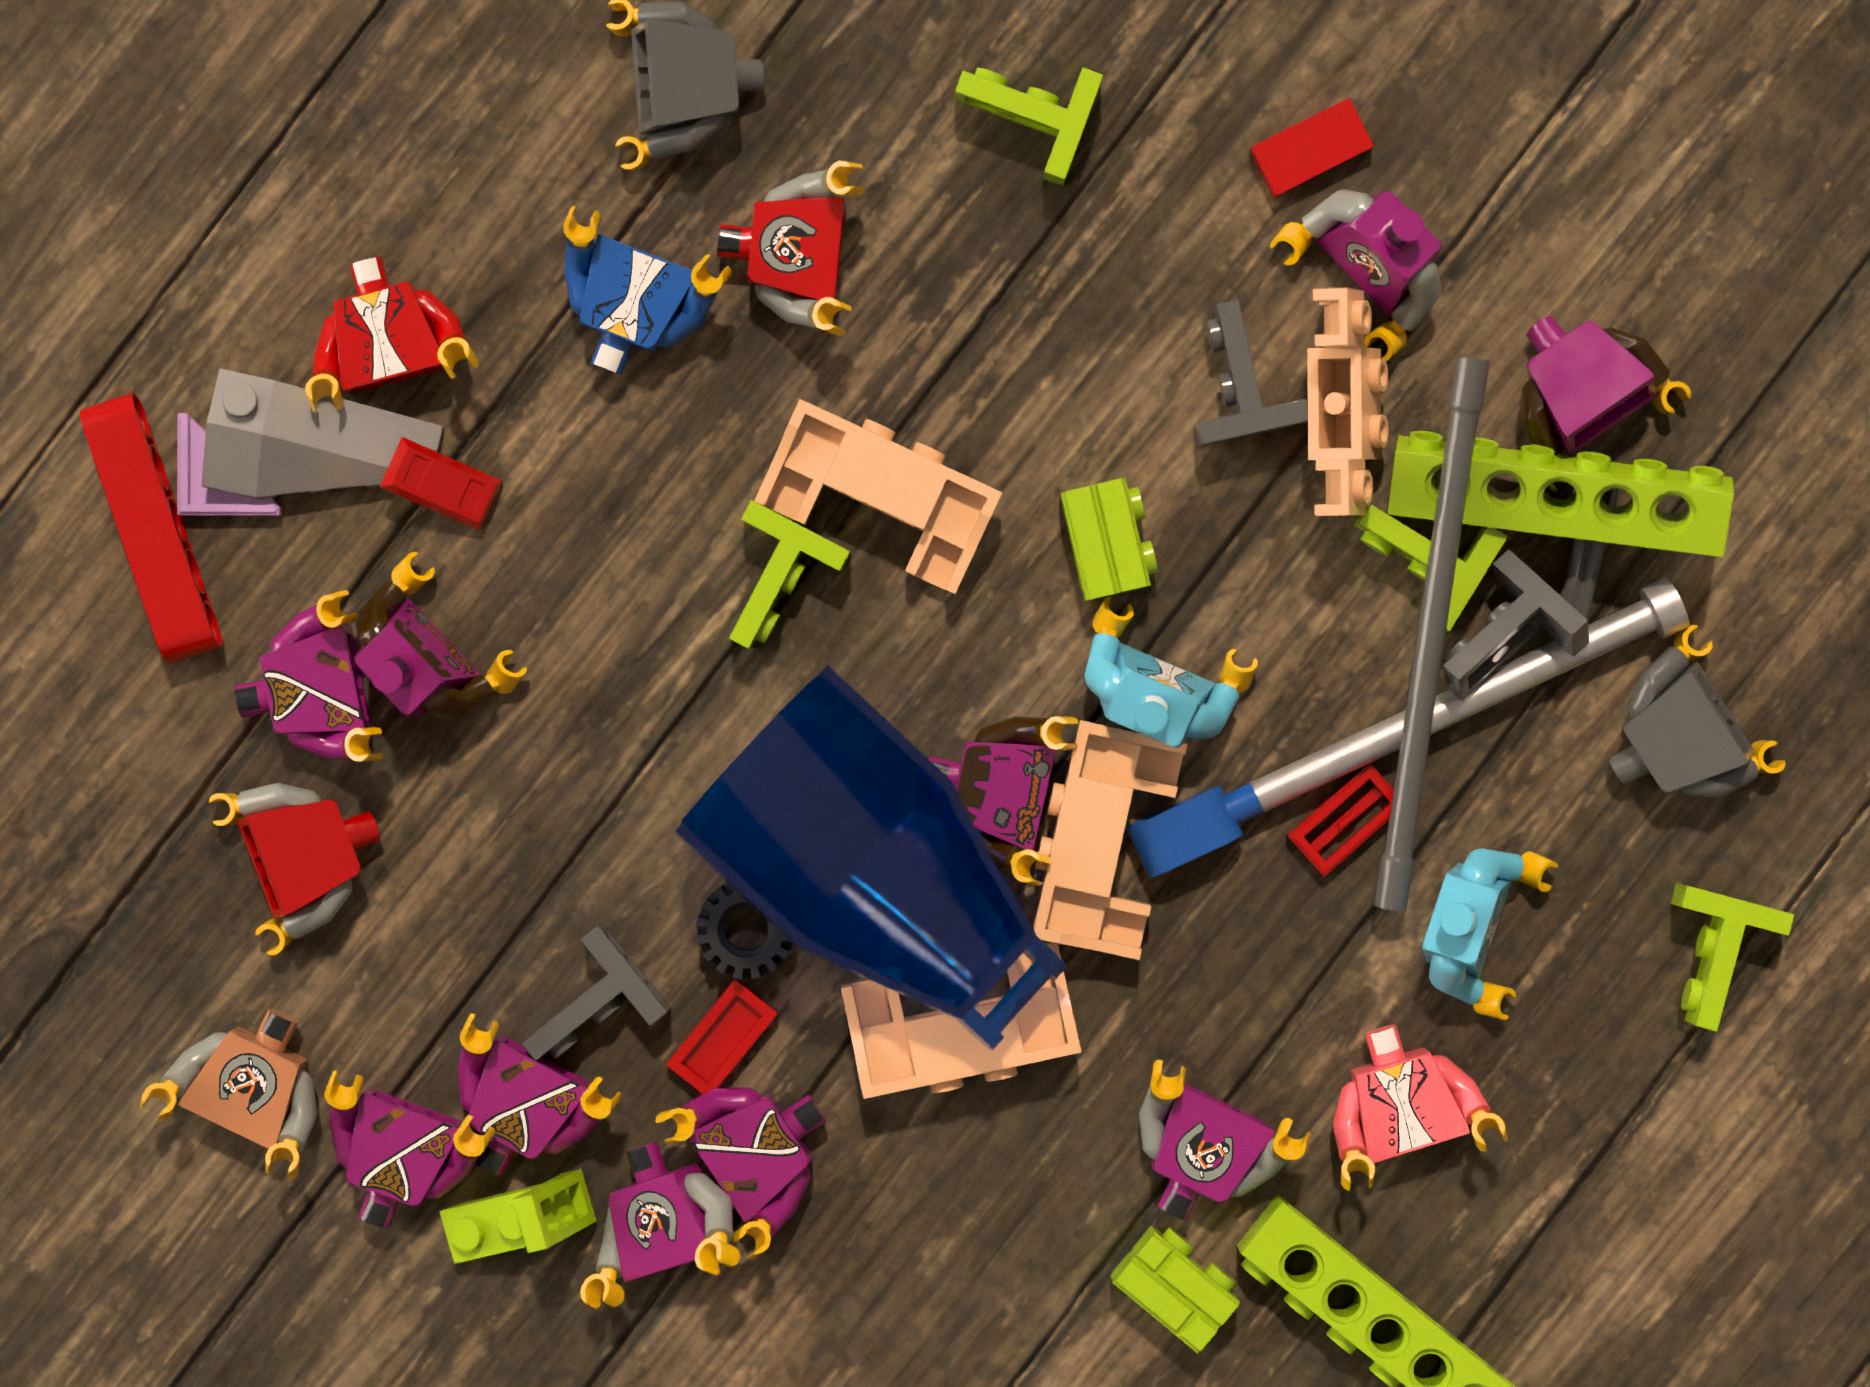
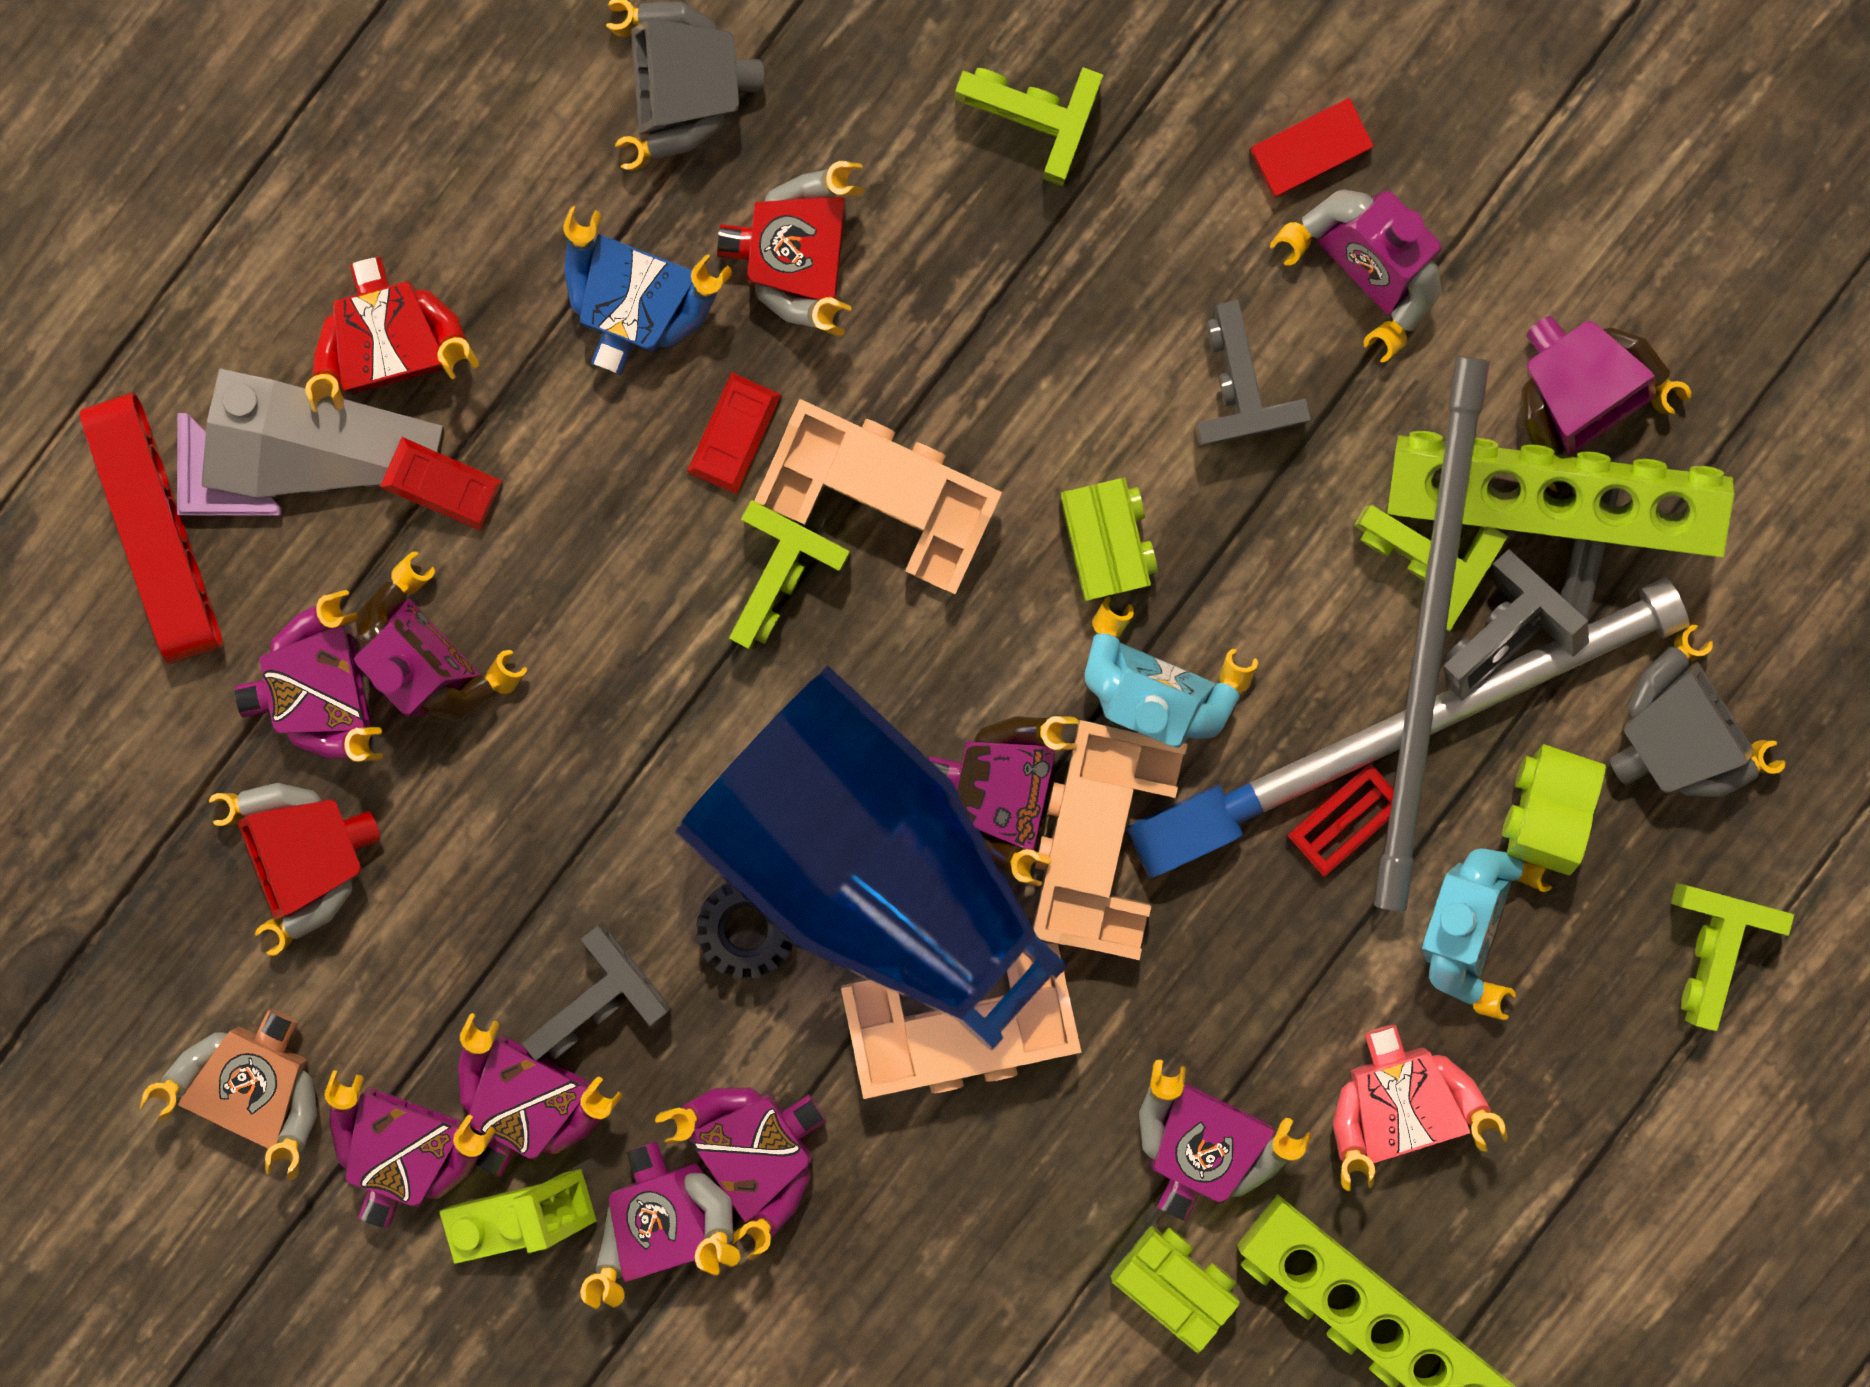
(722, 1037): red tile -> none
(734, 433): none -> red tile
(1345, 402): light nougat bracket -> none
(1554, 809): none -> lime brick

